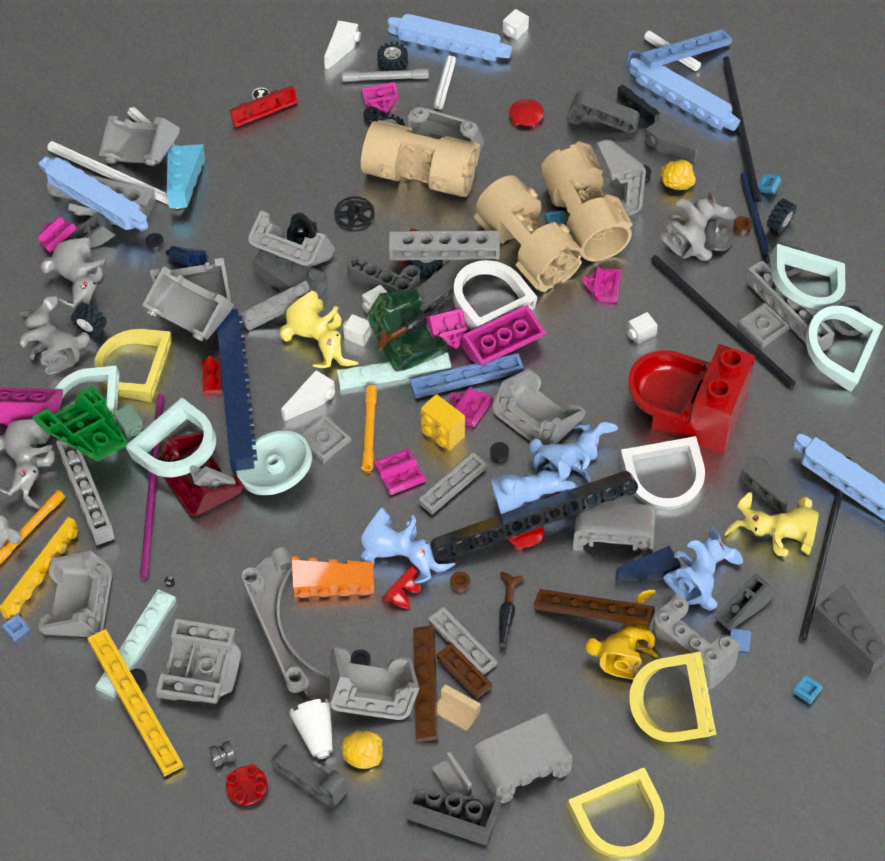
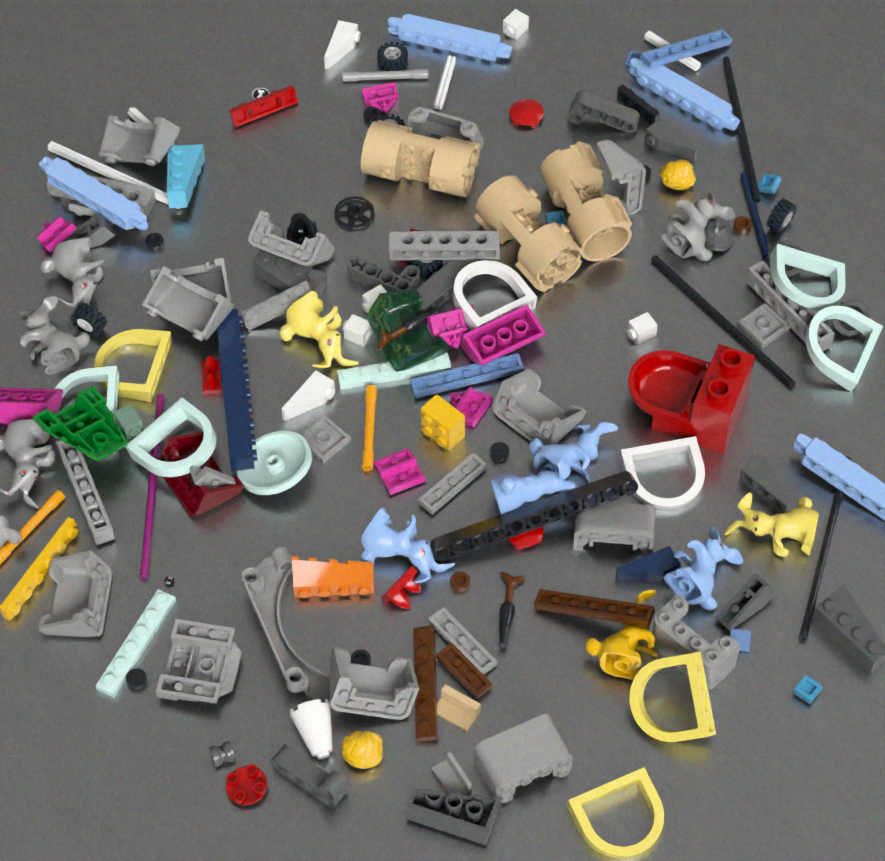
(15, 627): medium blue tile -> none
(135, 703): yellow plate -> none
(187, 256): dark blue rock -> none
(604, 284): dark pink slope -> none

